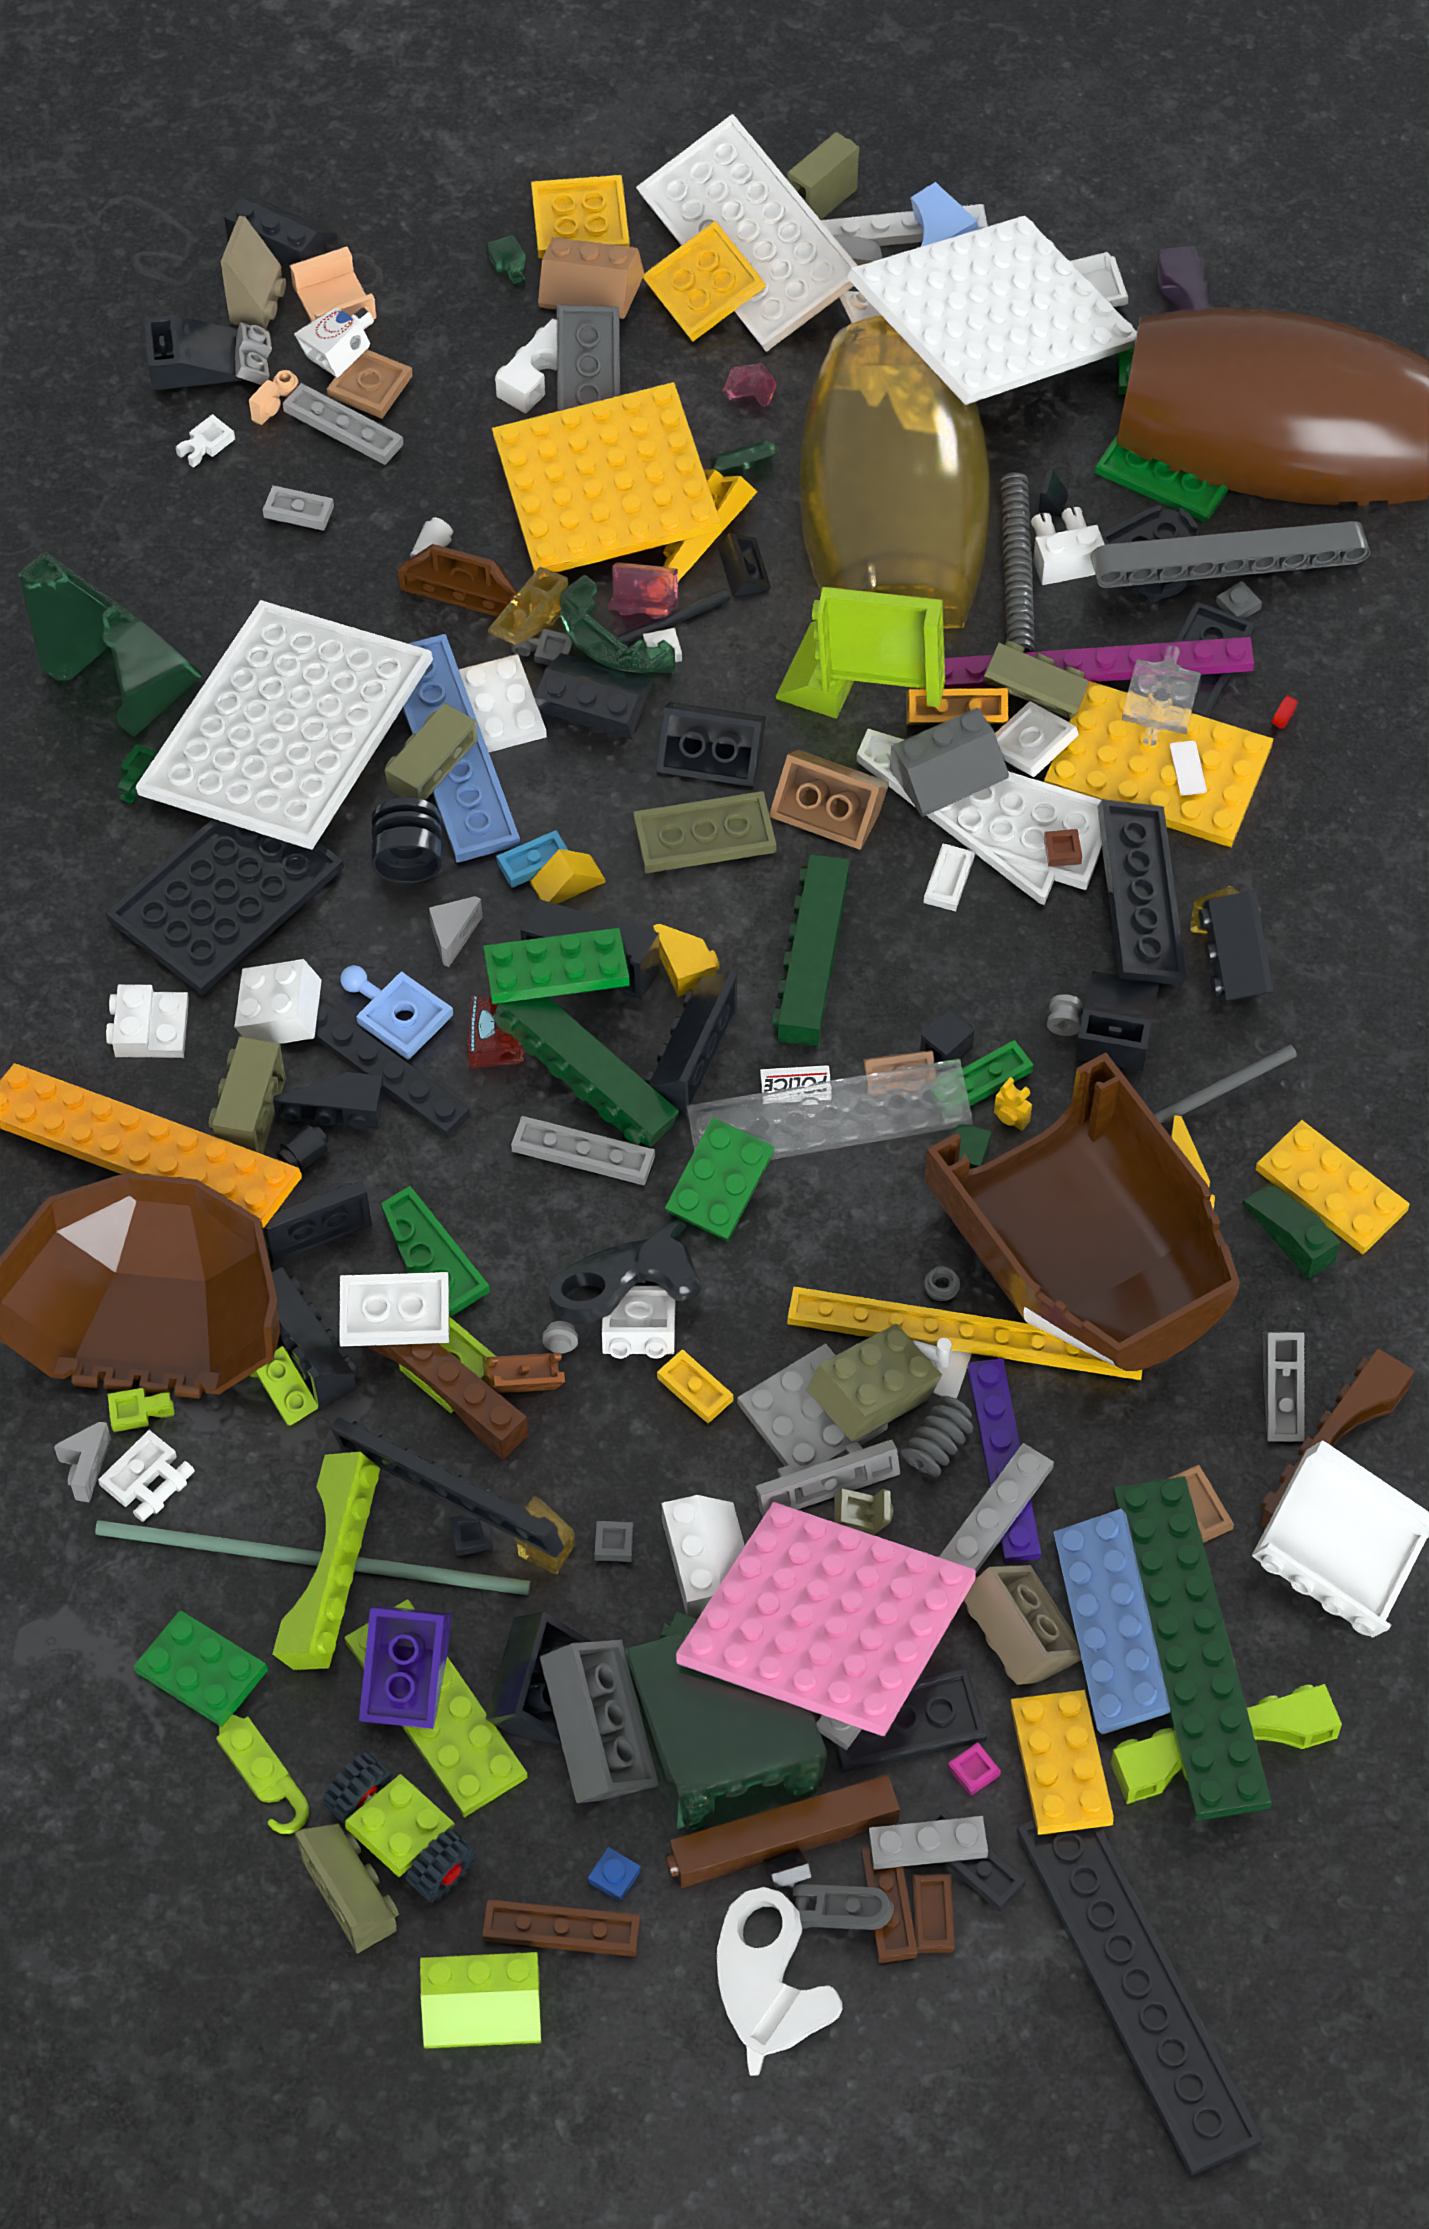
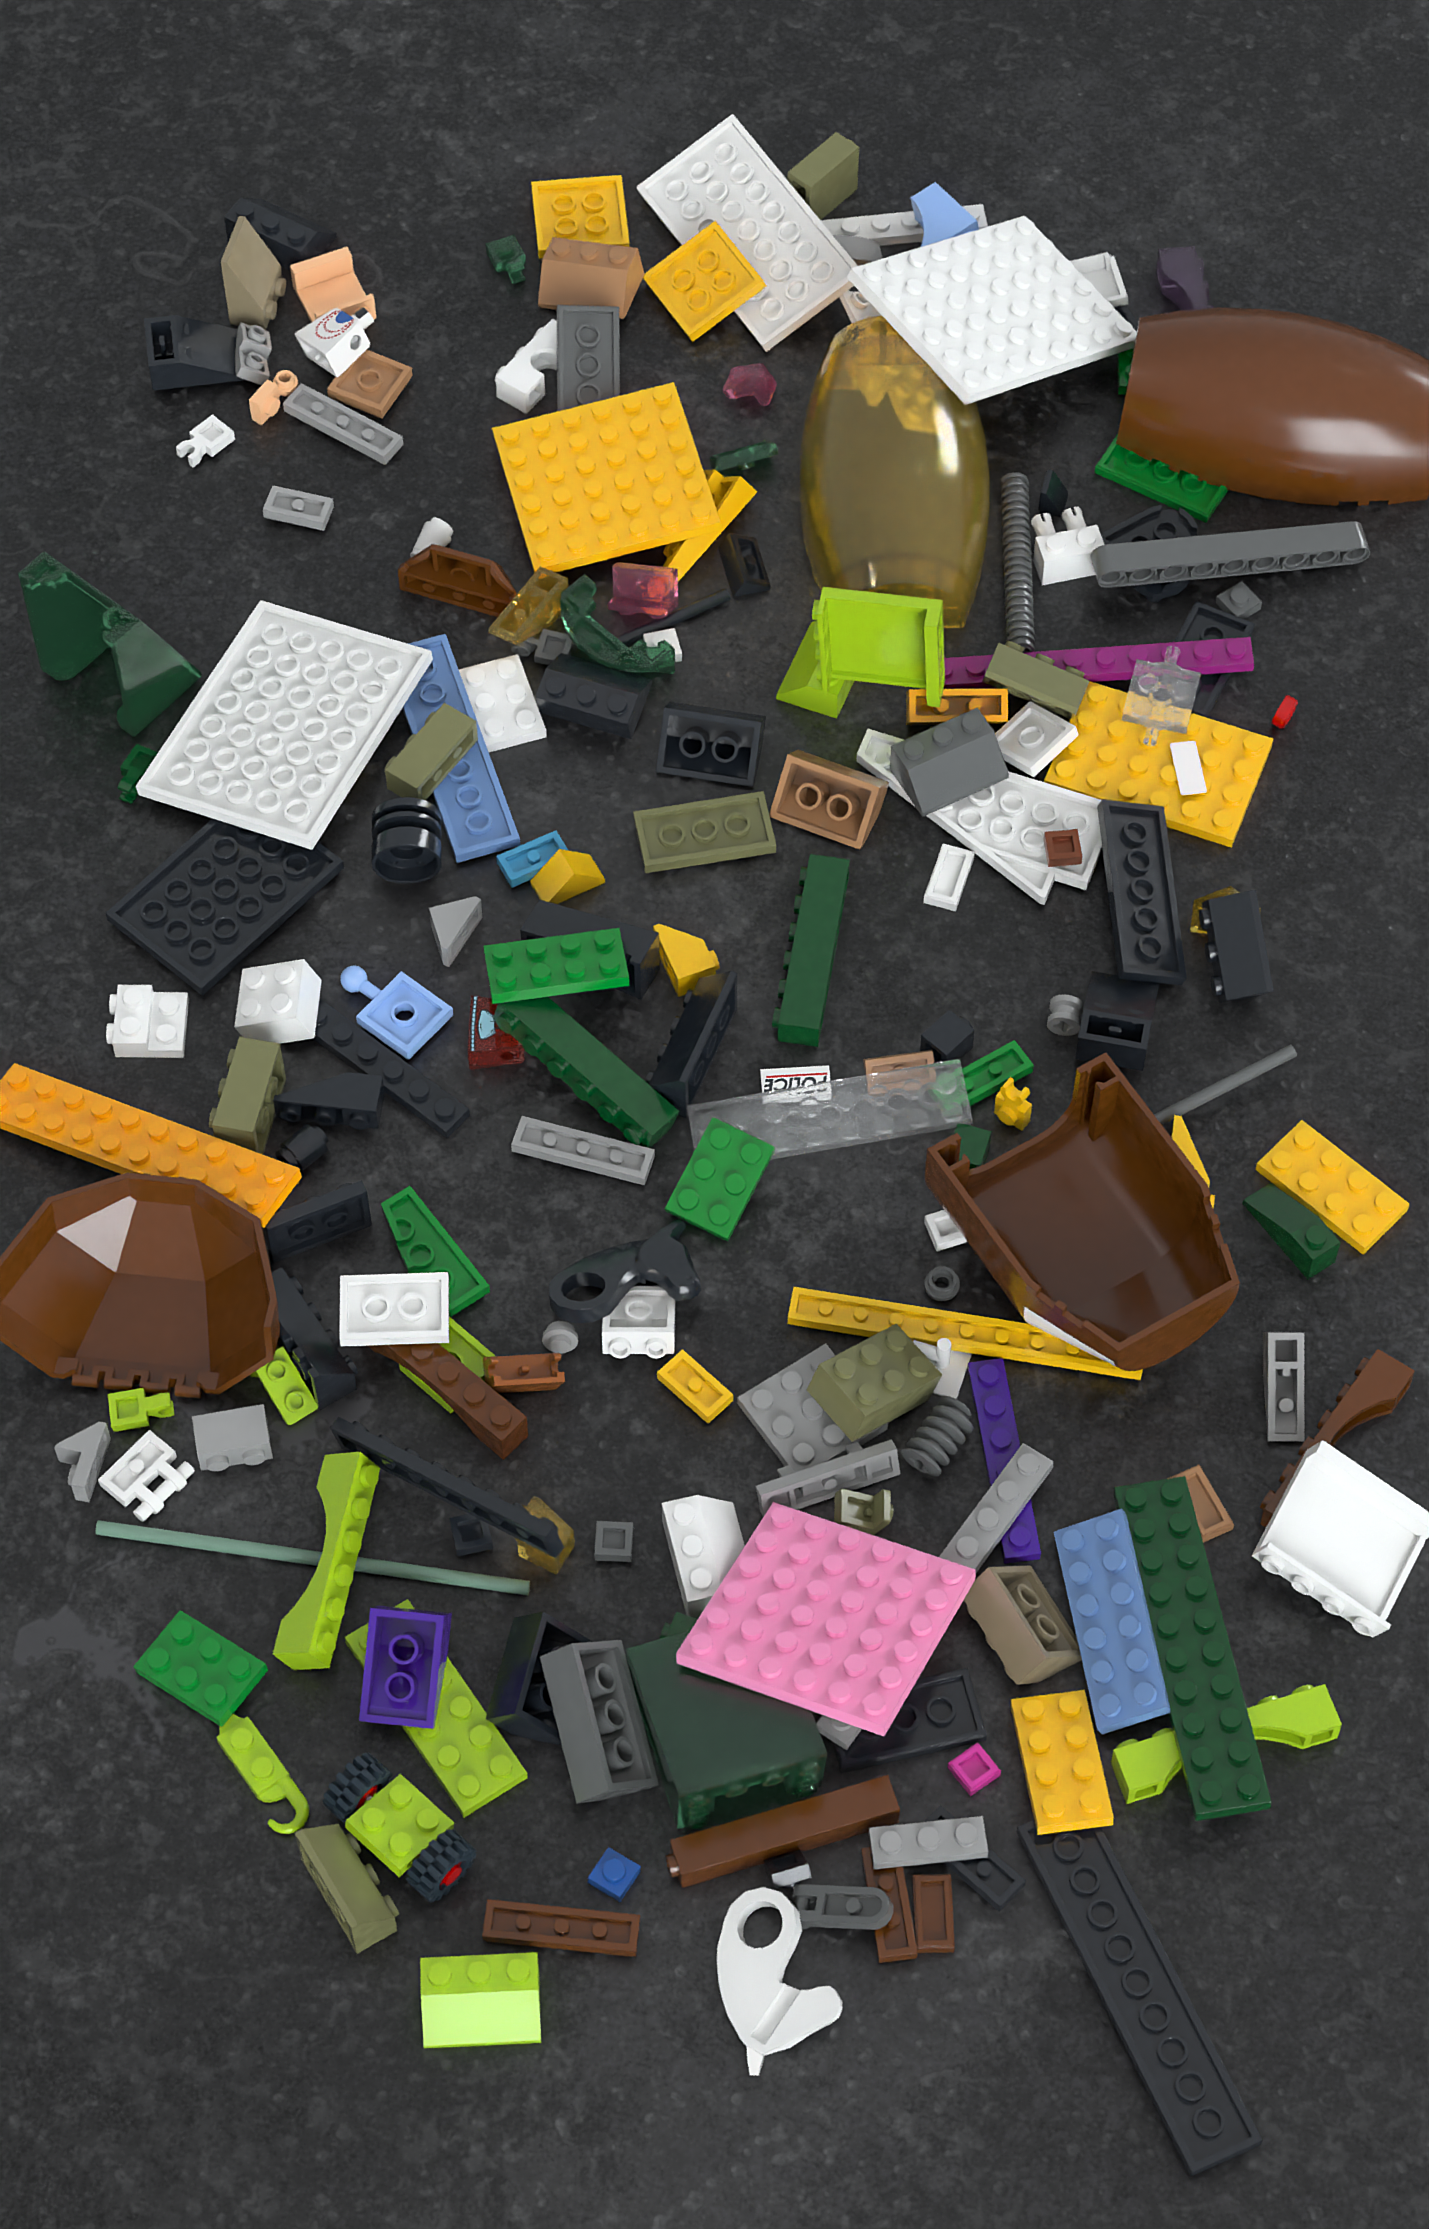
(232, 1438): none -> light grey brick
(943, 1230): none -> white plate

